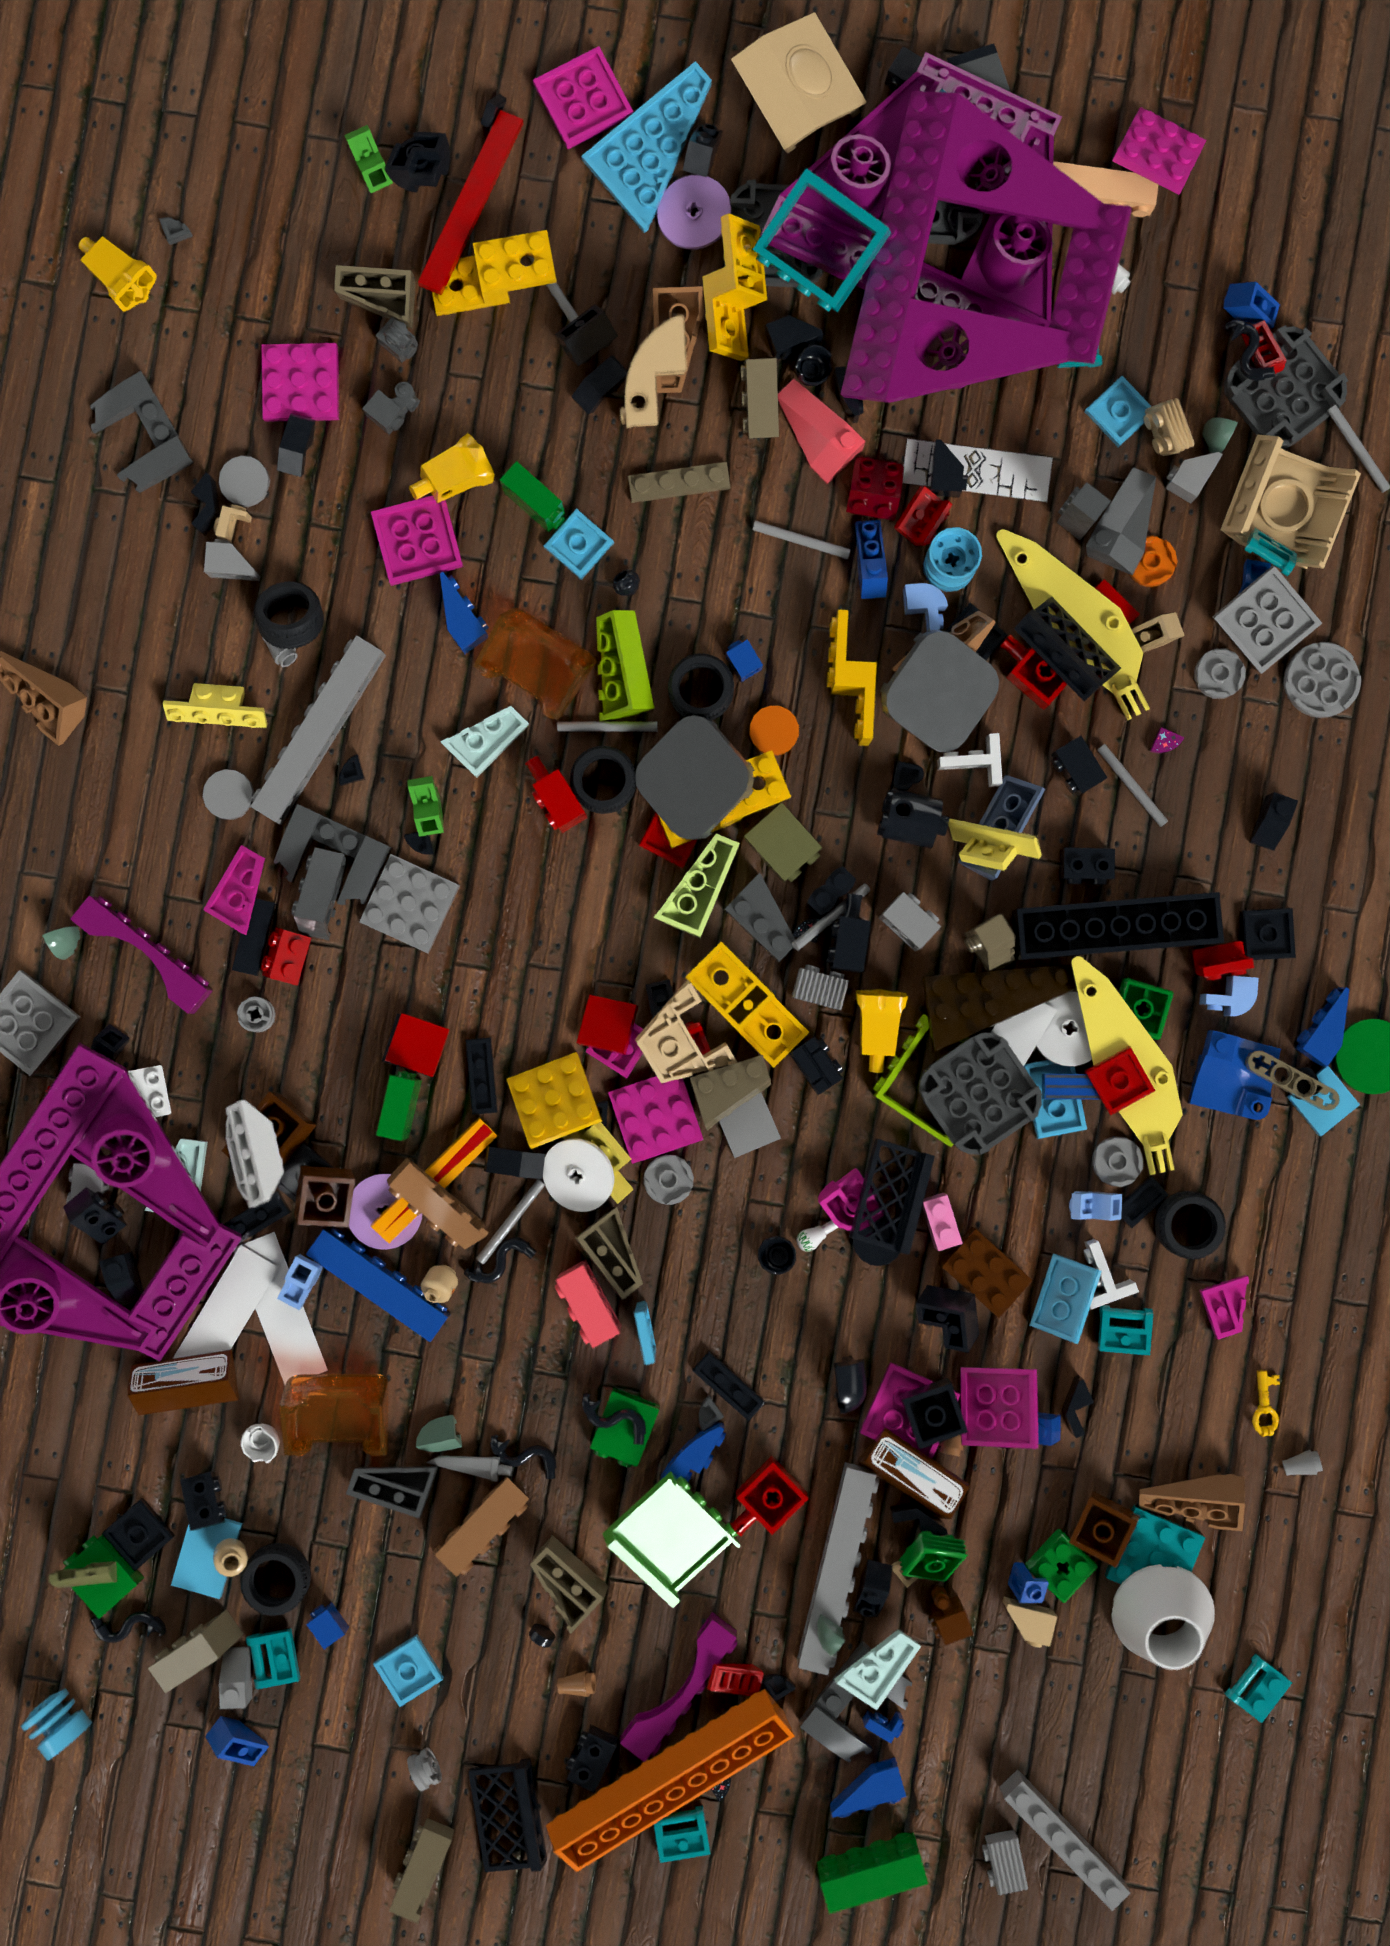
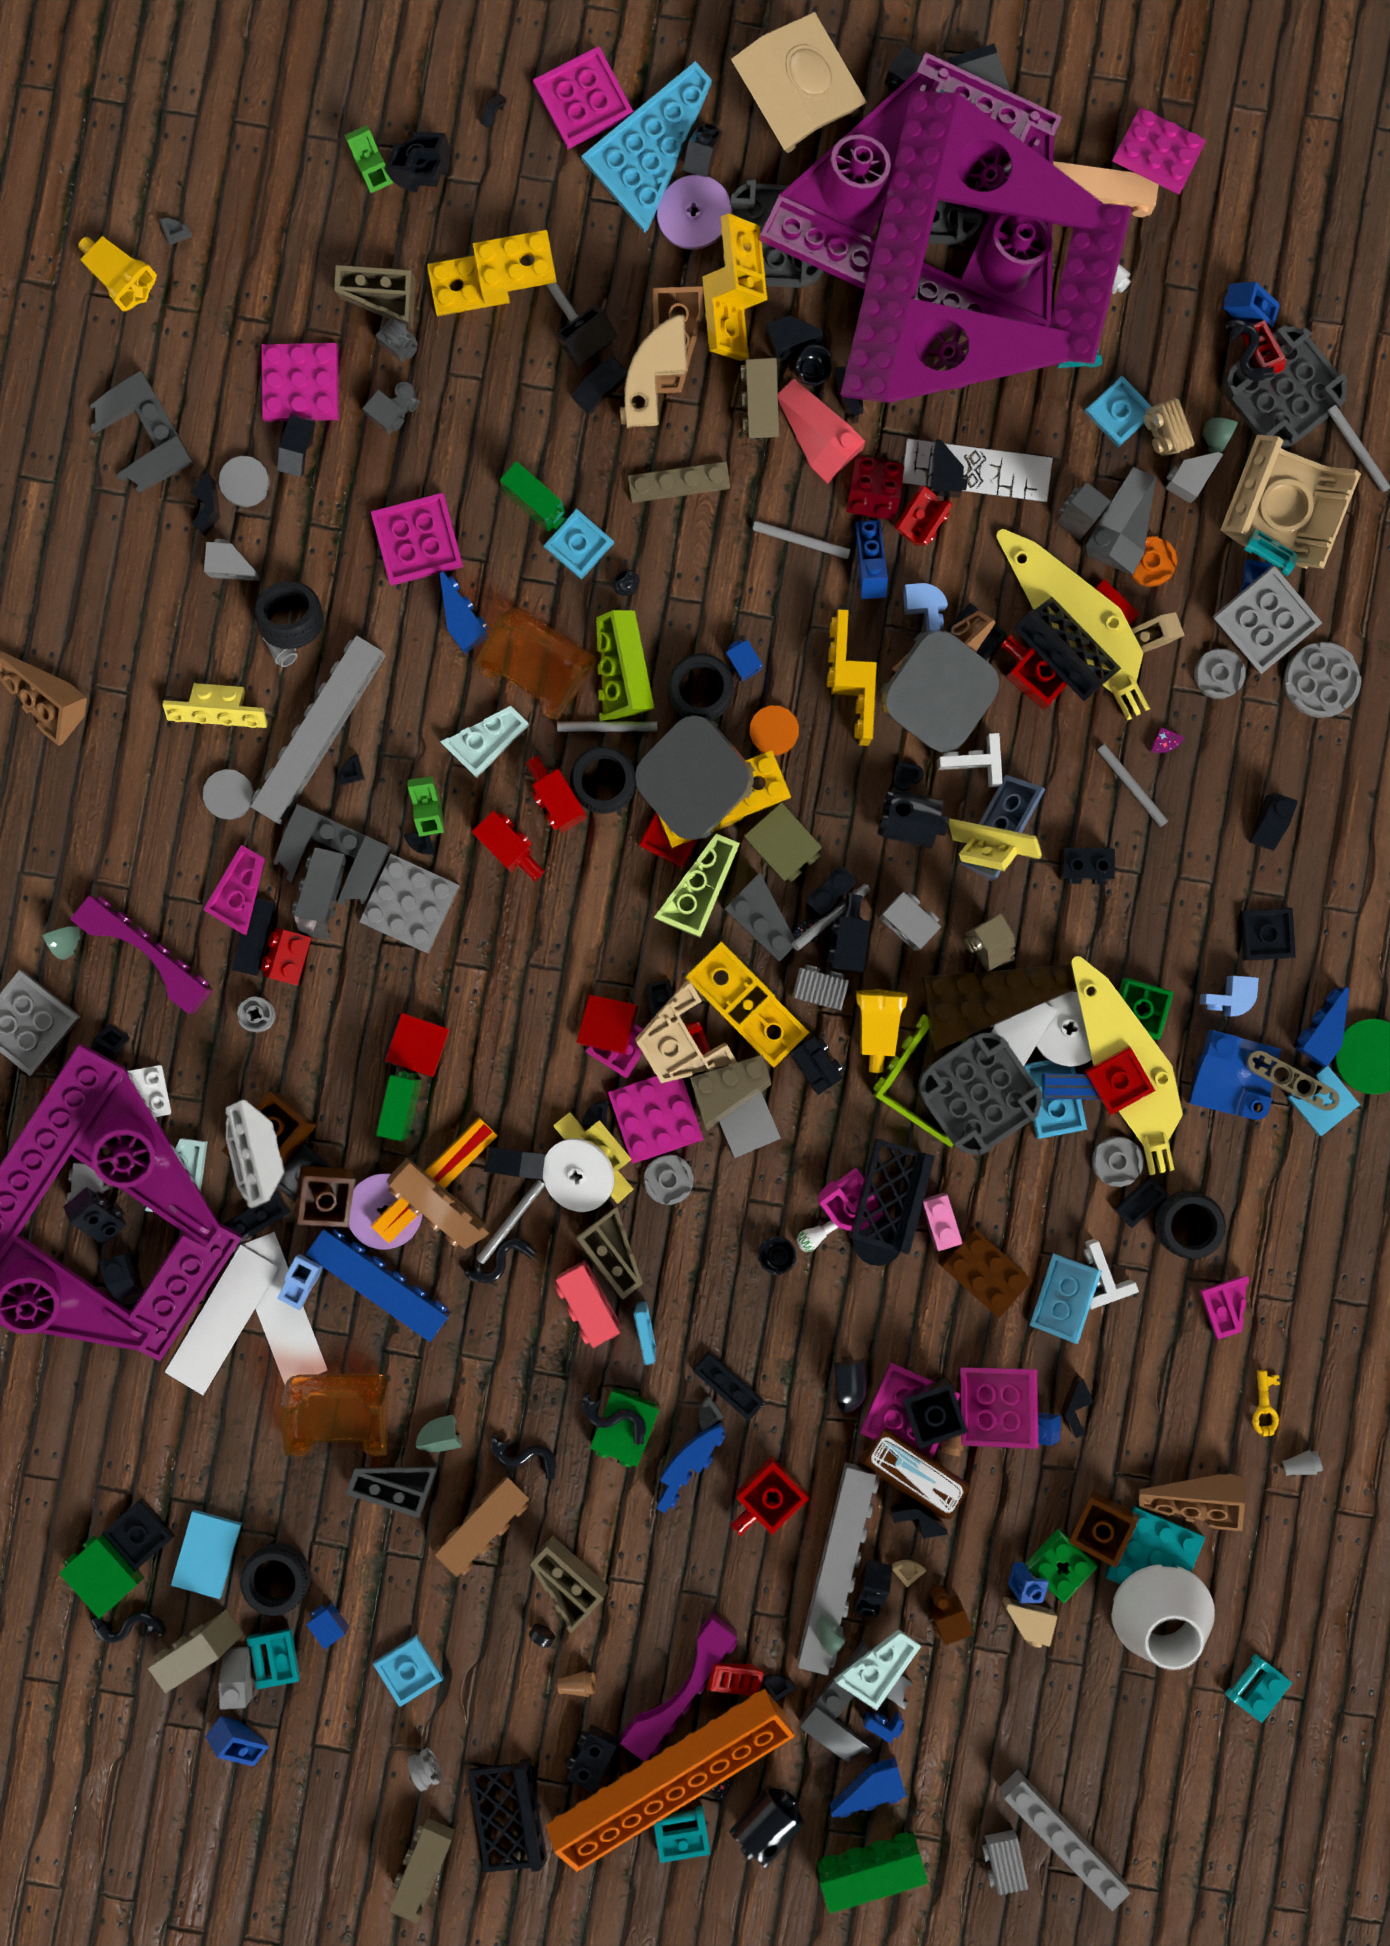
(56, 1724): medium azure wheel -> none
(91, 1574): olive slope -> none
(183, 1382): reddish brown slope -> none
(203, 1500): black brick -> none
(225, 524): tan bracket -> none
(230, 1557): tan head -> none
(260, 1442): white hair -> none
(439, 1284): tan head -> none
(454, 471): yellow piece -> none
(470, 202): red tile -> none
(478, 1466): light grey bar -> none
(481, 1076): black tile -> none
(506, 845): none -> red brick
(554, 1100): yellow plate -> none
(669, 1536): panel -> none
(768, 1825): none -> black cylinder
(805, 286): teal window -> none
(933, 1557): green brick -> none
(953, 1312): black brick -> none
(958, 547): medium azure wheel -> none
(1078, 766): black brick -> none
(1095, 1205): light blue brick -> none
(1118, 926): black brick -> none
(1122, 1338): teal plate -> none
(1221, 959): red bracket -> none

